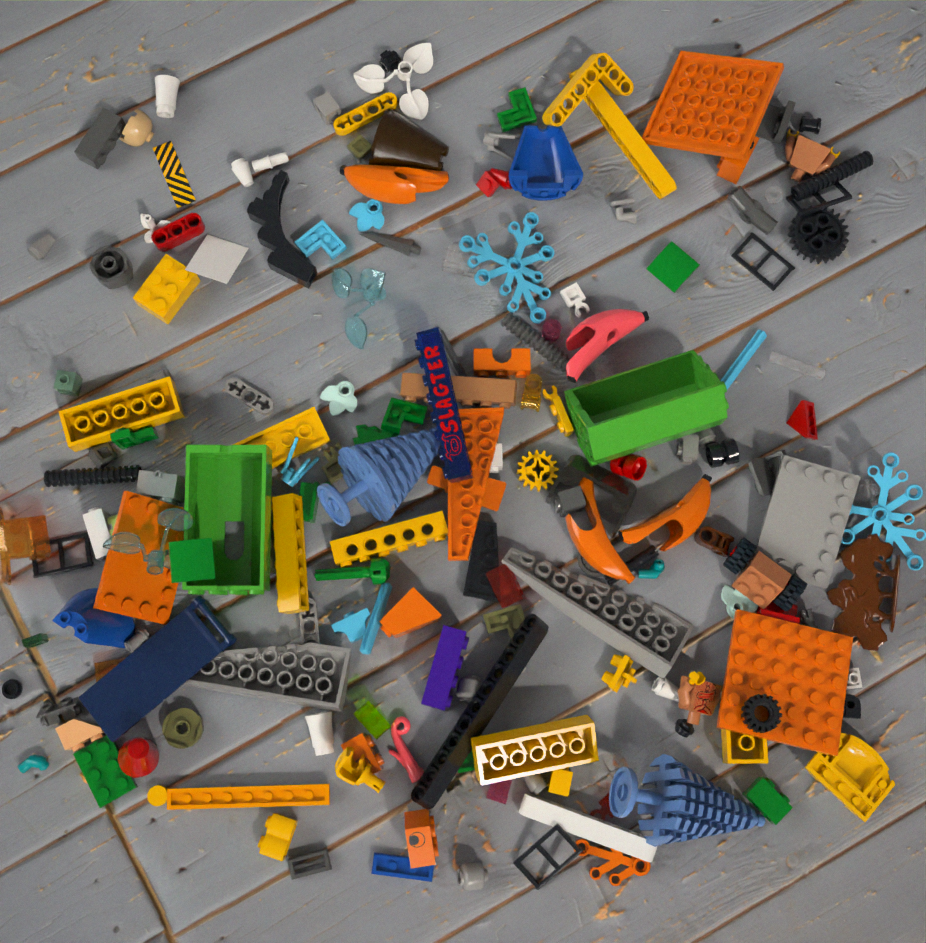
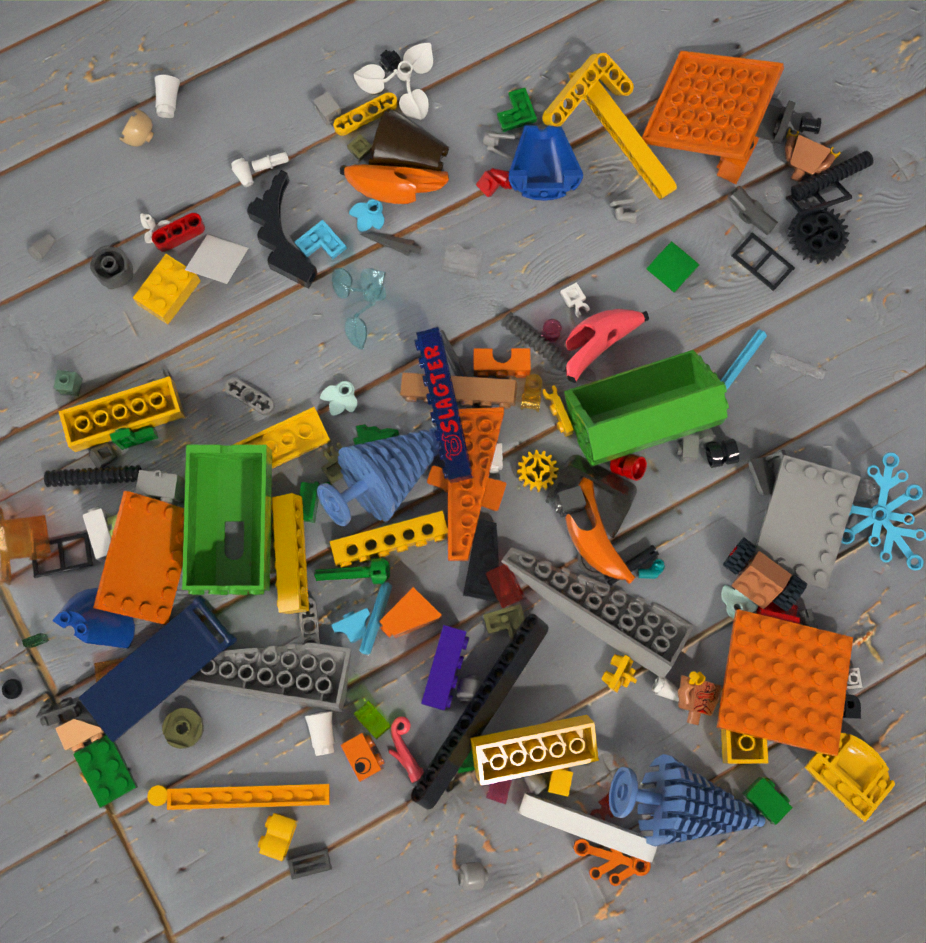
(33, 761): teal arm -> none
(100, 138): dark grey brick -> none
(137, 640): light grey pin -> none
(138, 757): red cone -> none
(157, 559): clear light blue plant -> none
(174, 174): sticker -> none
(191, 560): green slope -> none
(292, 475): medium azure plant -> none
(356, 772): yellow piece -> none
(400, 867): blue tile -> none
(402, 410): green plate -> none
(421, 838): orange brick -> none
(523, 287): medium azure plant -> none
(537, 844): black window -> none
(680, 520): orange piece -> none
(683, 728): black plate -> none
(718, 541): reddish brown piece -> none
(773, 711): black tyre -> none
(804, 420): red slope -> none
(861, 594): reddish brown plant -> none

